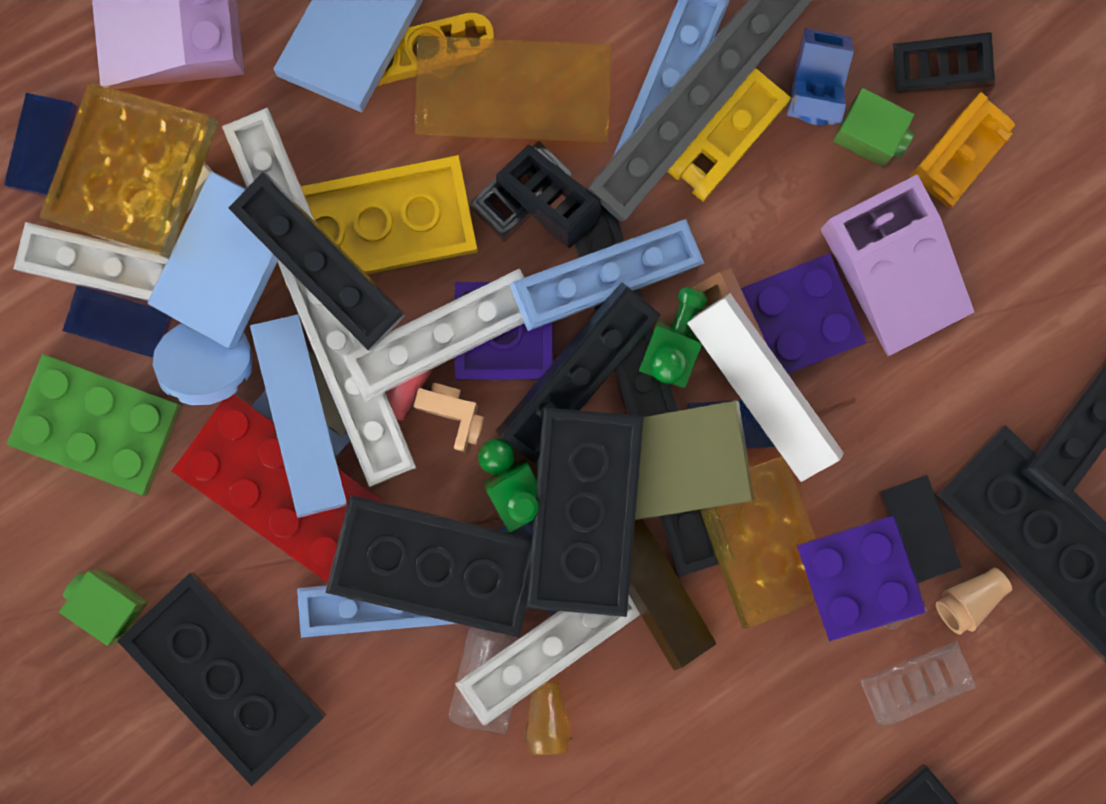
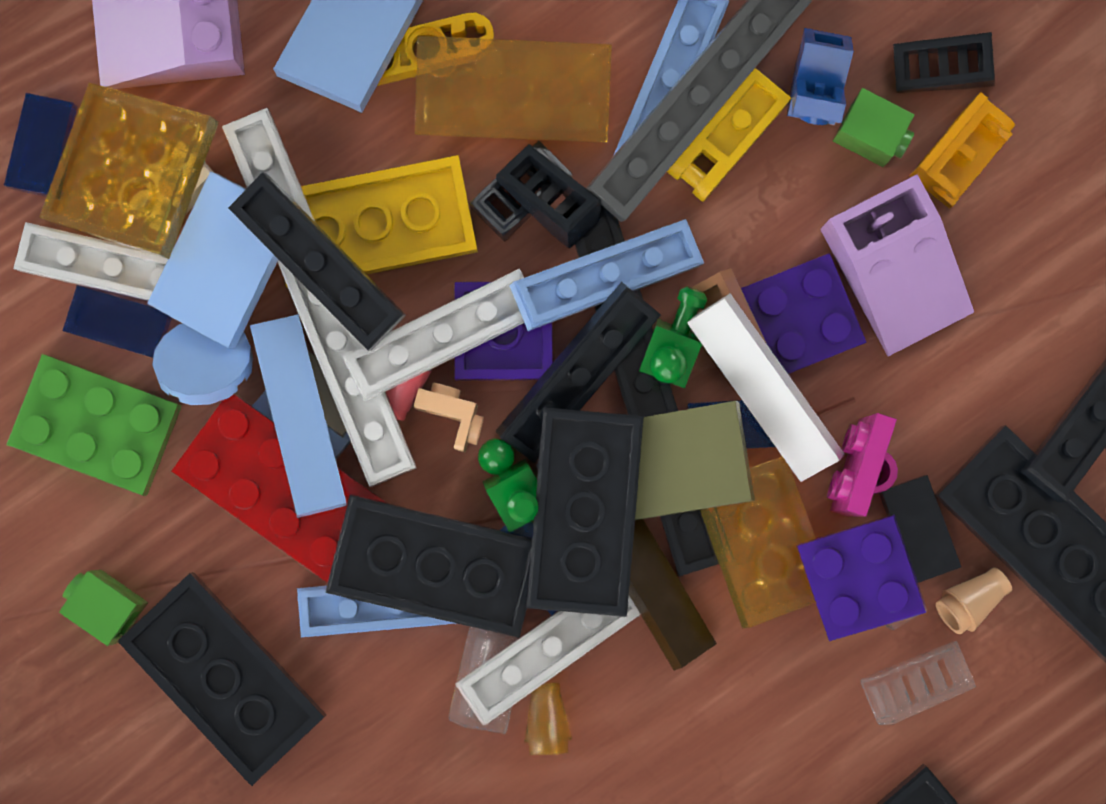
(866, 456): none -> dark pink plate

